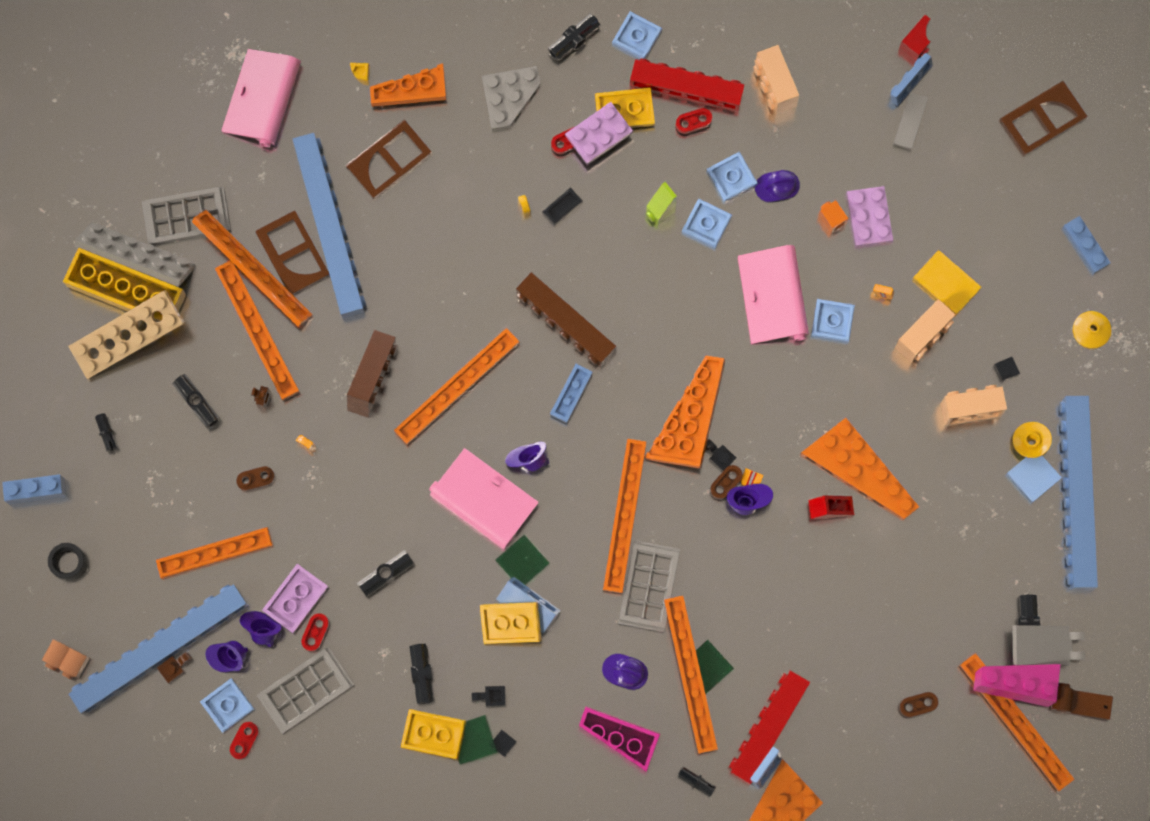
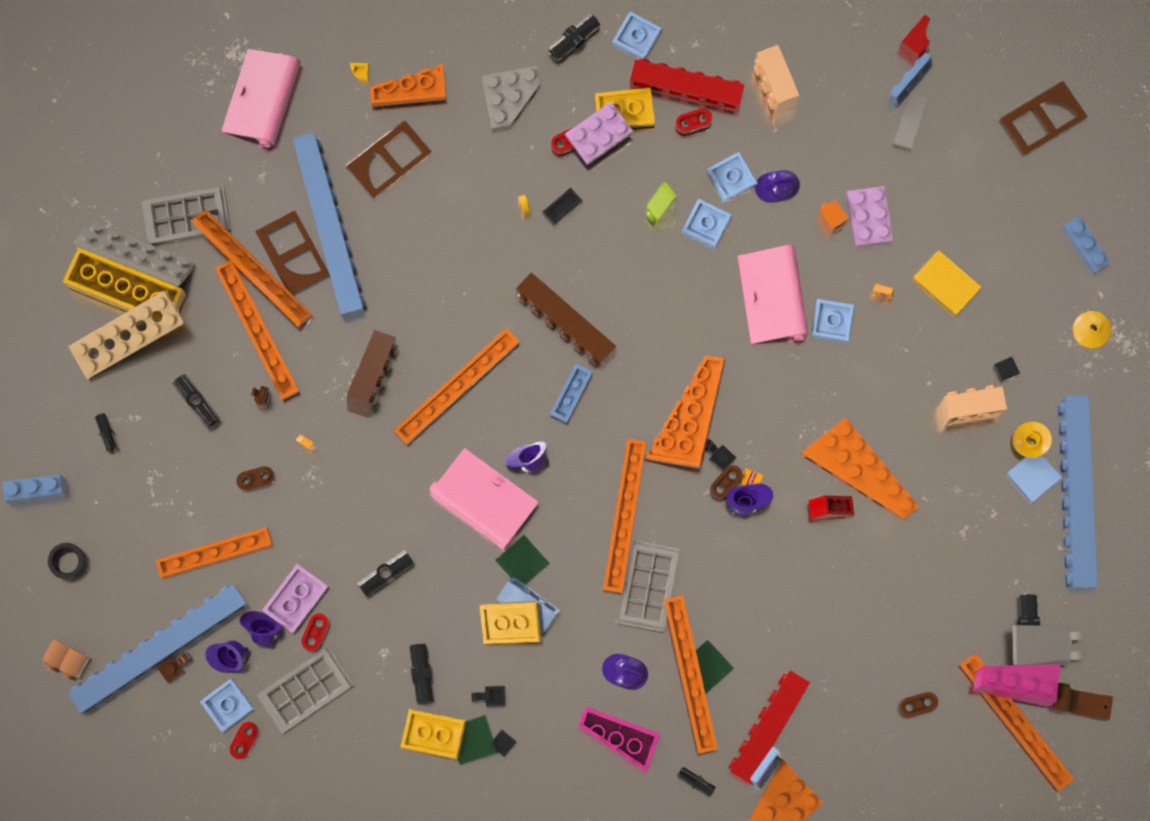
(925, 332): light nougat brick -> none

